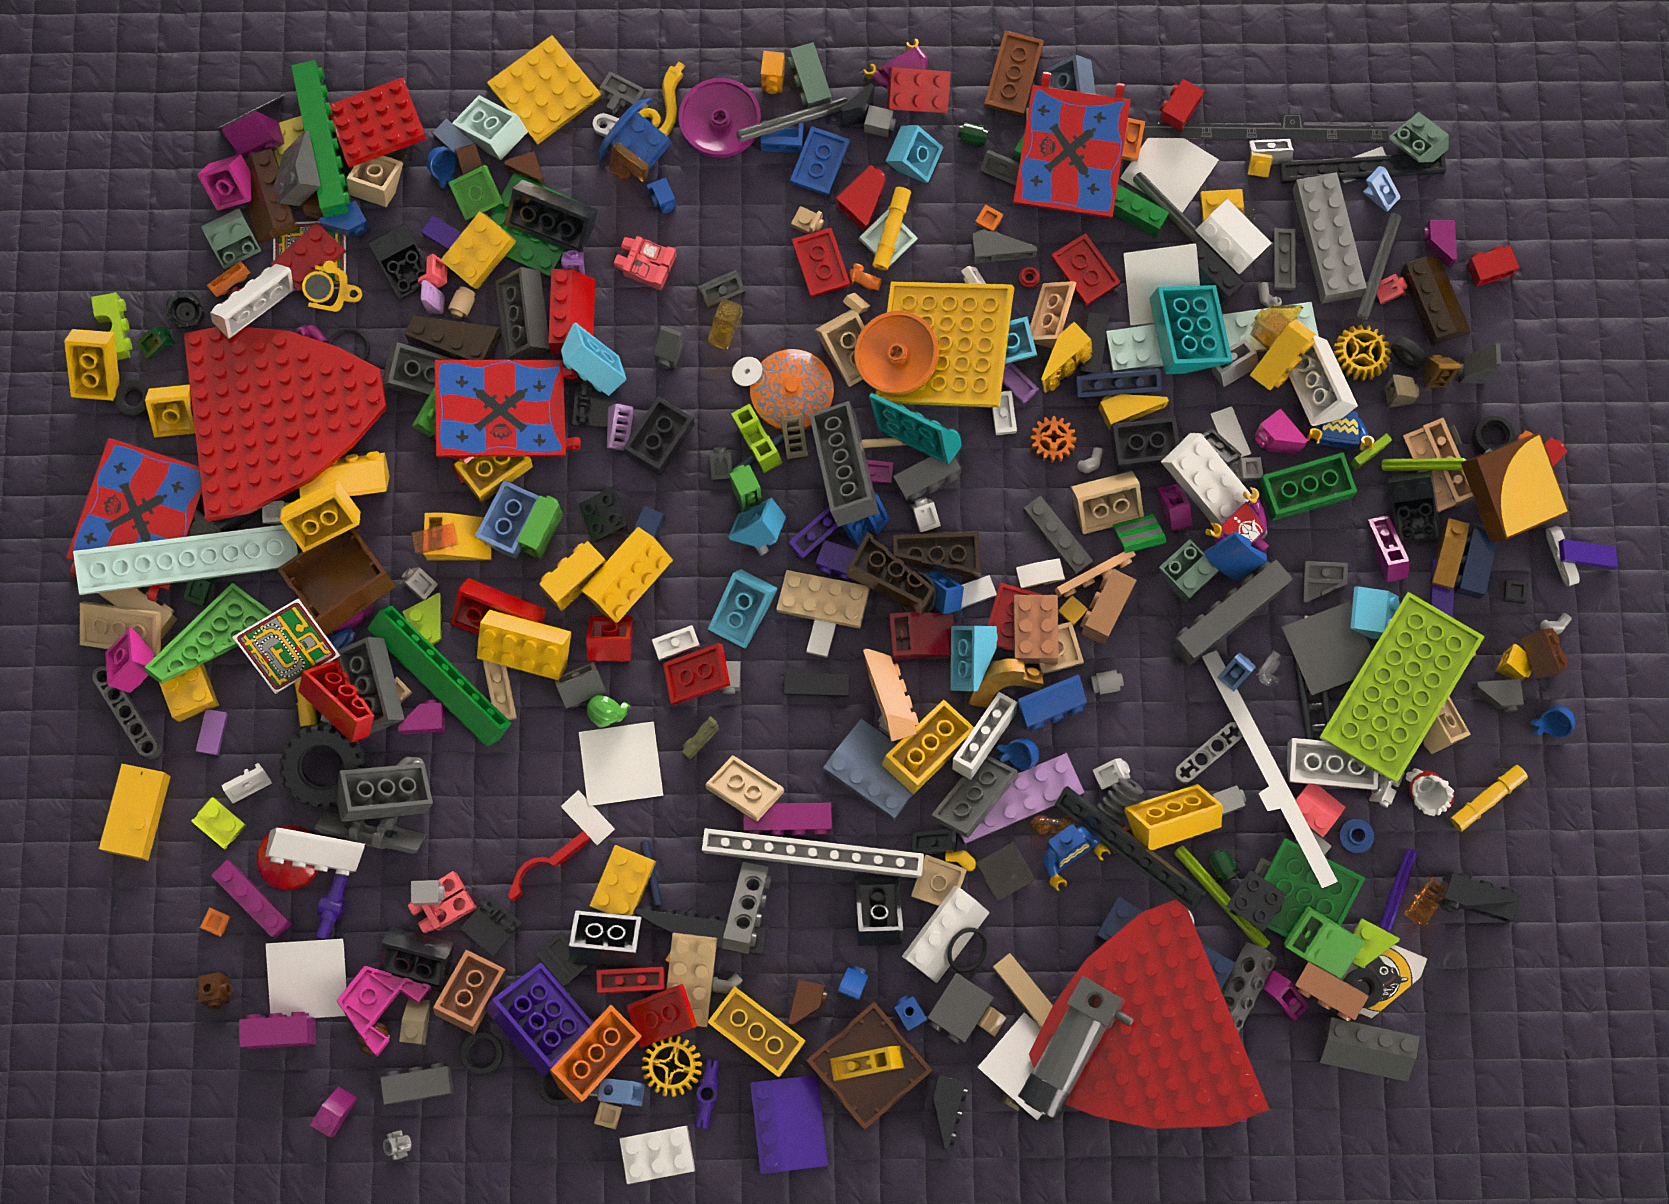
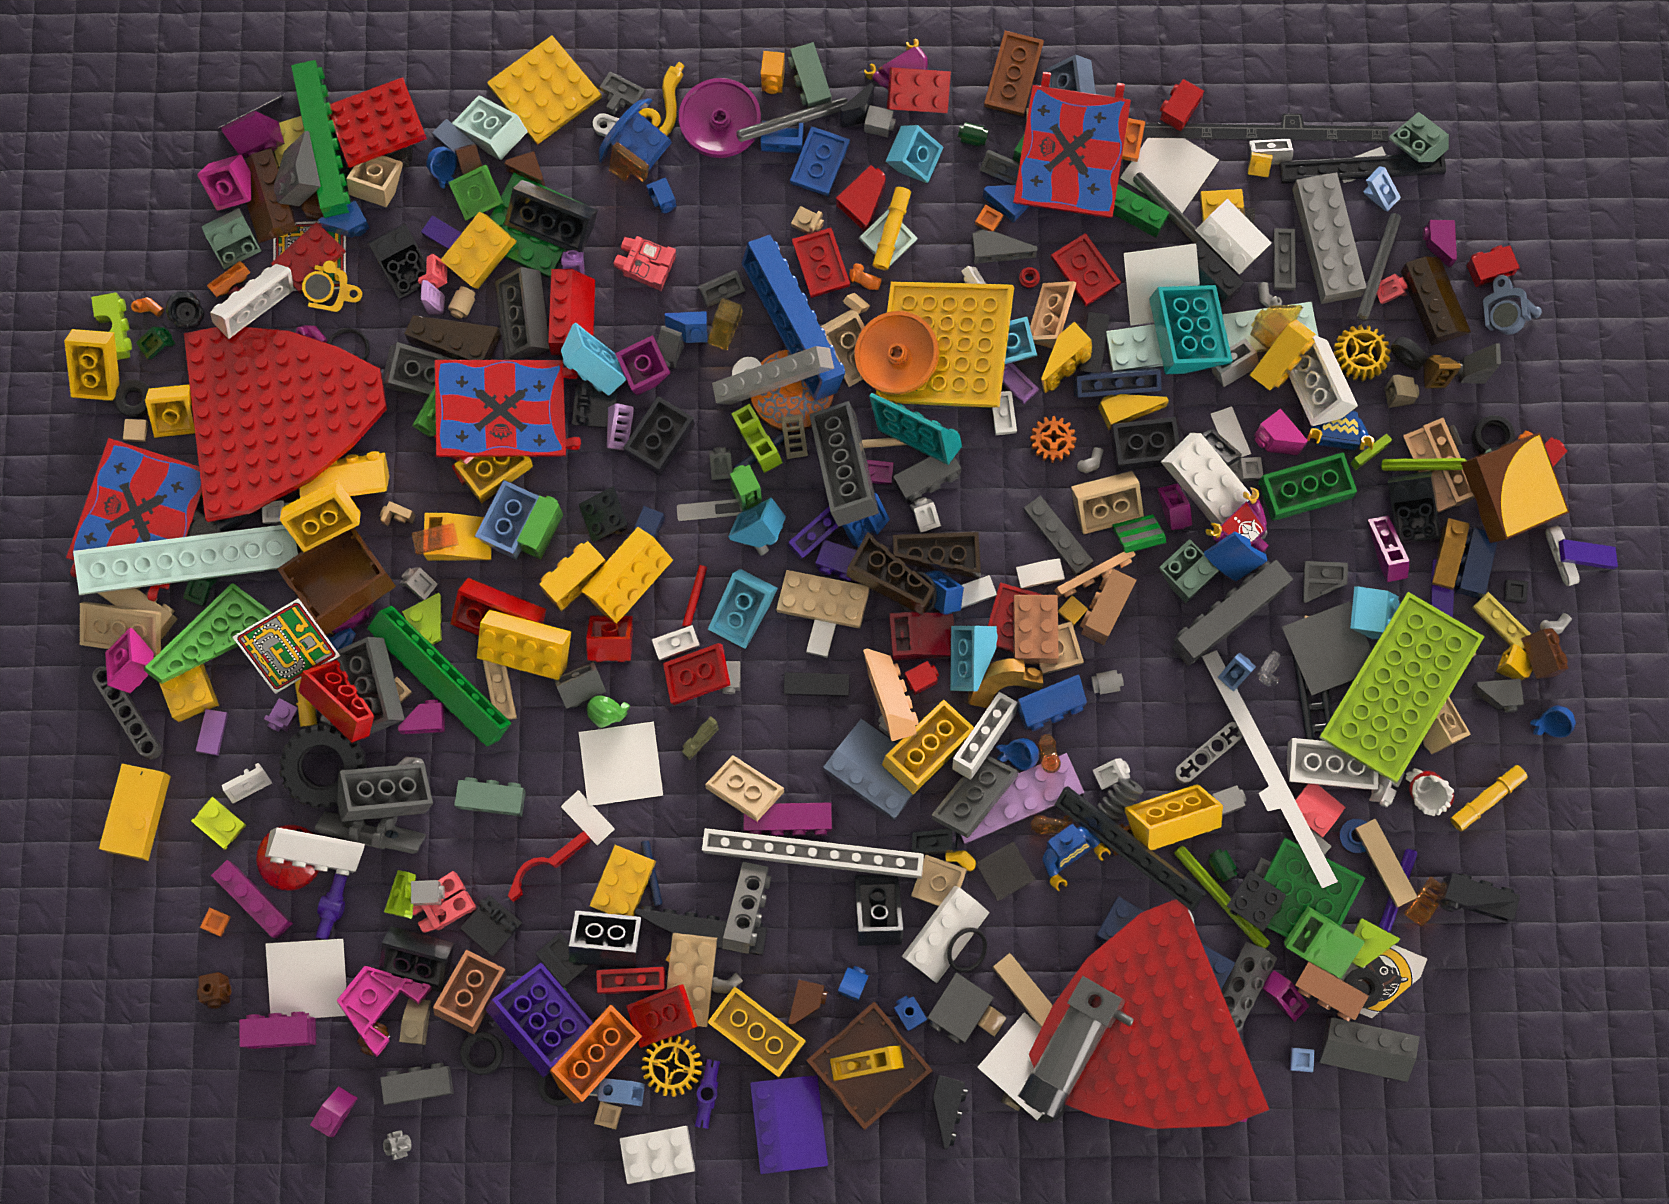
(135, 430): none -> tan tile
(145, 305): none -> orange arm
(281, 716): none -> medium lavender bracket
(400, 514): none -> tan bracket
(400, 896): none -> lime wing
(490, 797): none -> sand green brick
(643, 365): none -> magenta slope
(691, 325): none -> blue slope
(694, 596): none -> red bar
(708, 510): none -> light grey sticker
(773, 375): none -> light grey brick
(789, 310): none -> blue brick
(921, 677): none -> red brick
(1002, 199): none -> blue slope
(1049, 757): none -> clear orange piece
(1301, 1060): none -> light blue tile
(1386, 863): none -> tan tile
(1501, 620): none -> light yellow tile
(1507, 315): none -> sand blue piece

